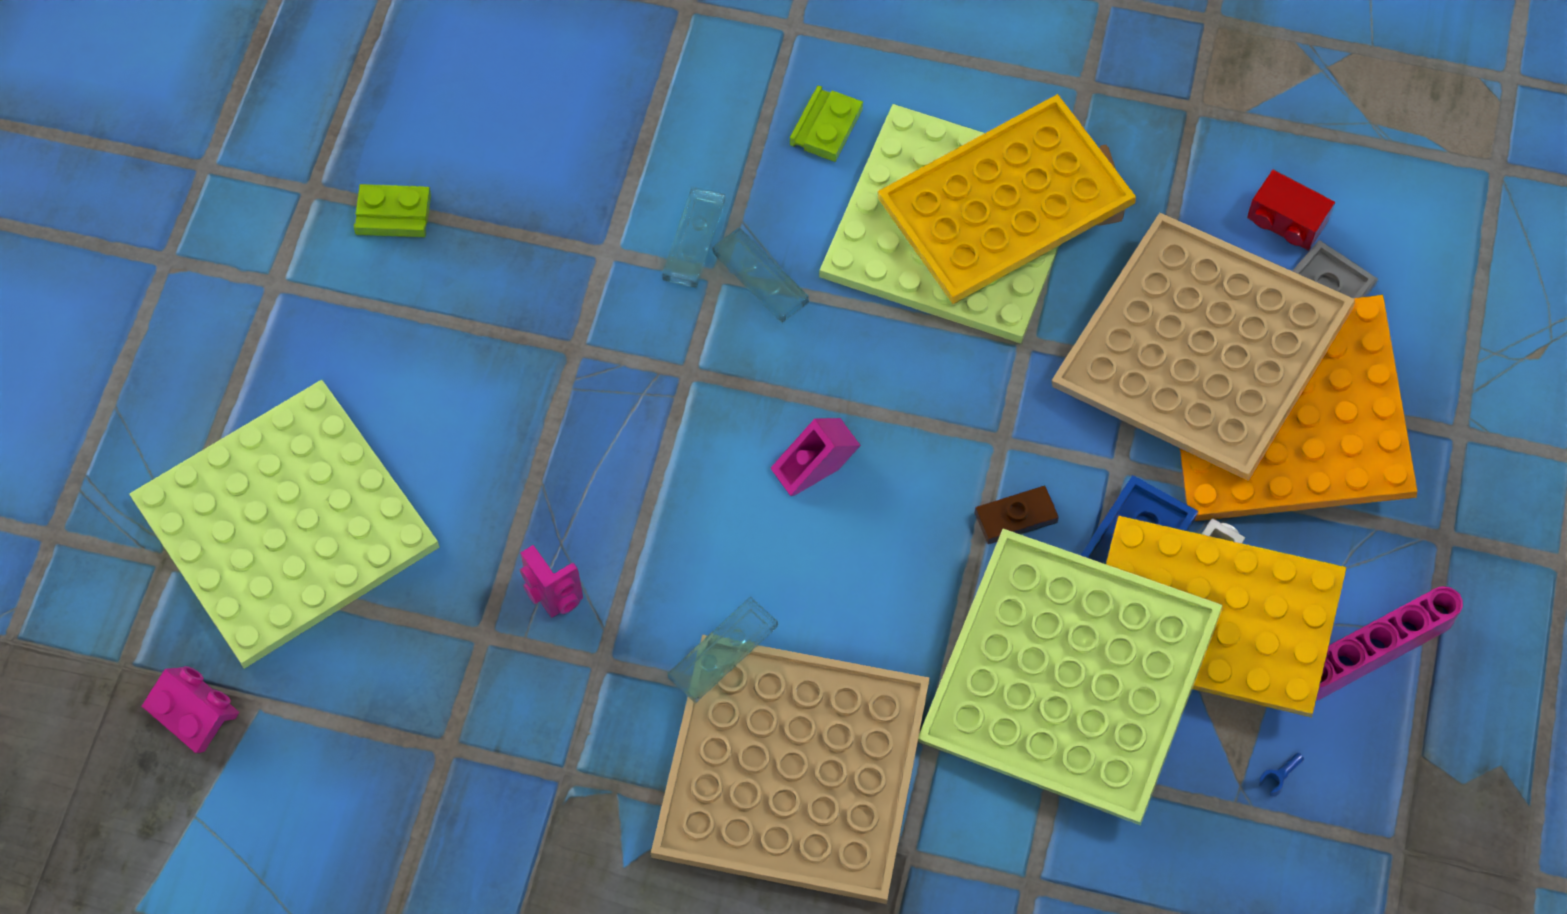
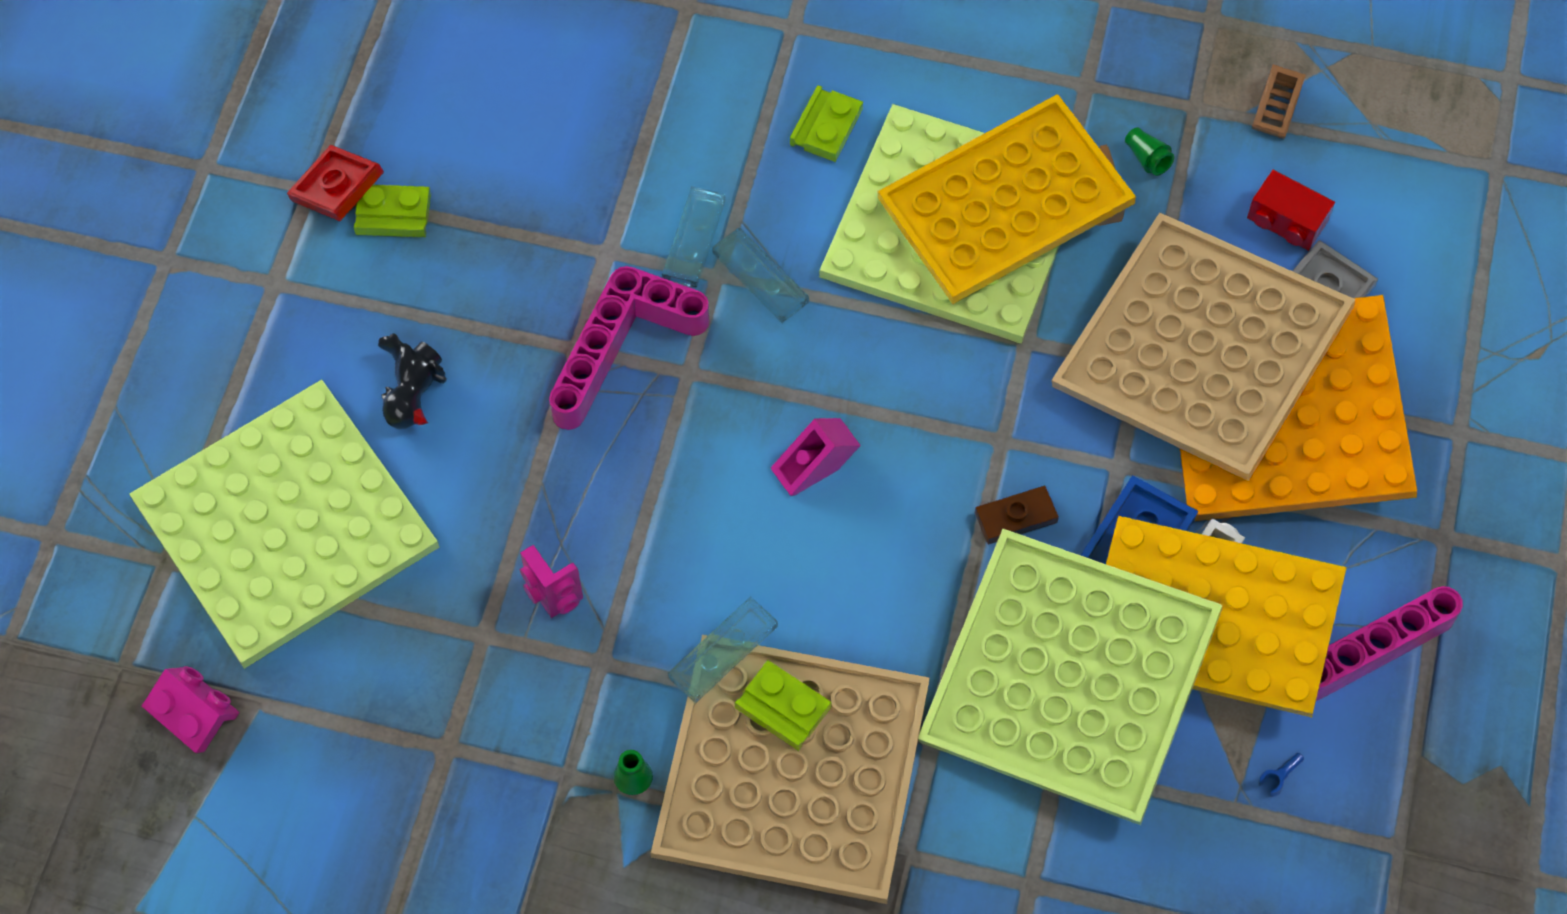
(335, 182): none -> red plate
(414, 374): none -> black animal
(612, 333): none -> dark pink beam
(632, 773): none -> green cone
(783, 705): none -> lime plate
(1152, 153): none -> green cone
(1285, 78): none -> medium nougat slope

